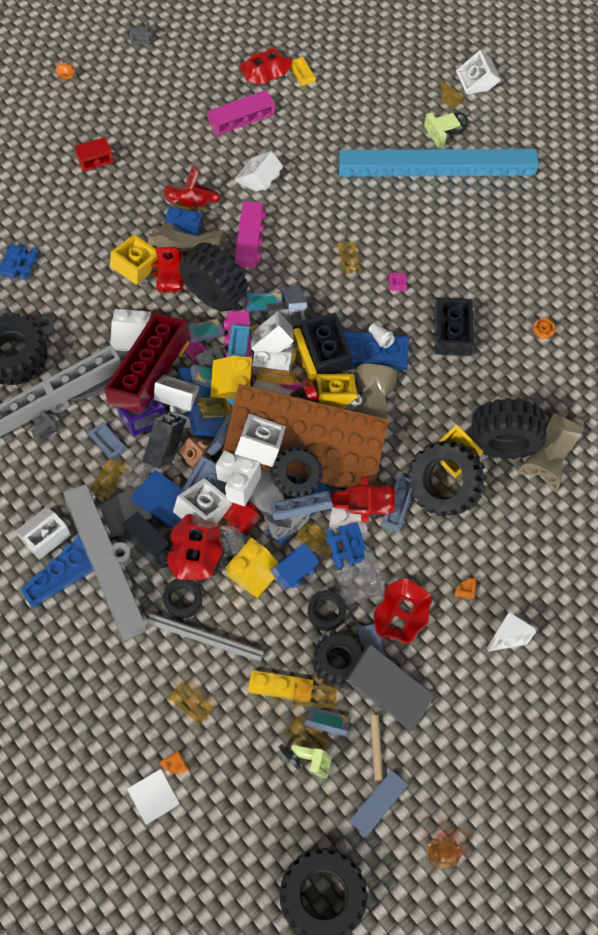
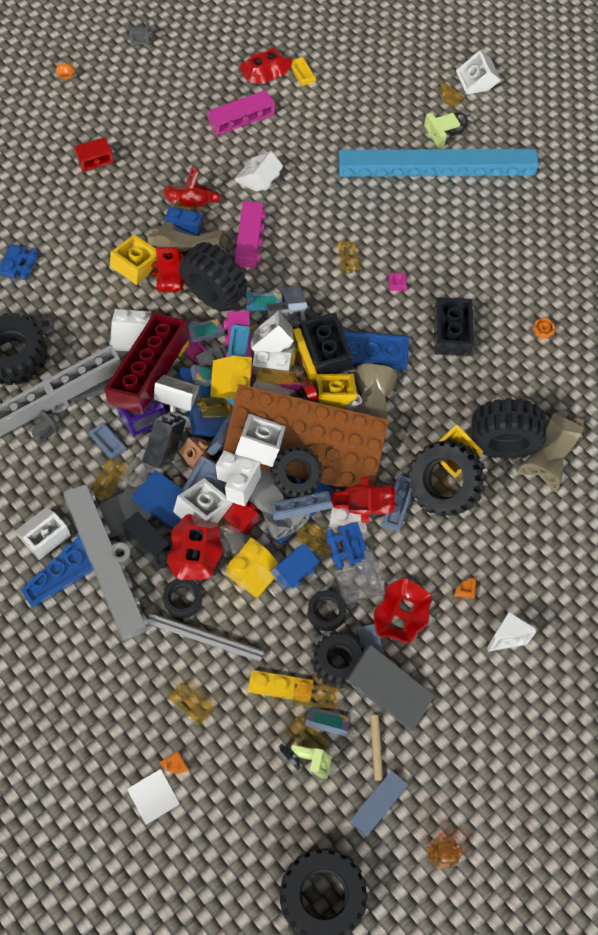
(382, 336): white cone -> none

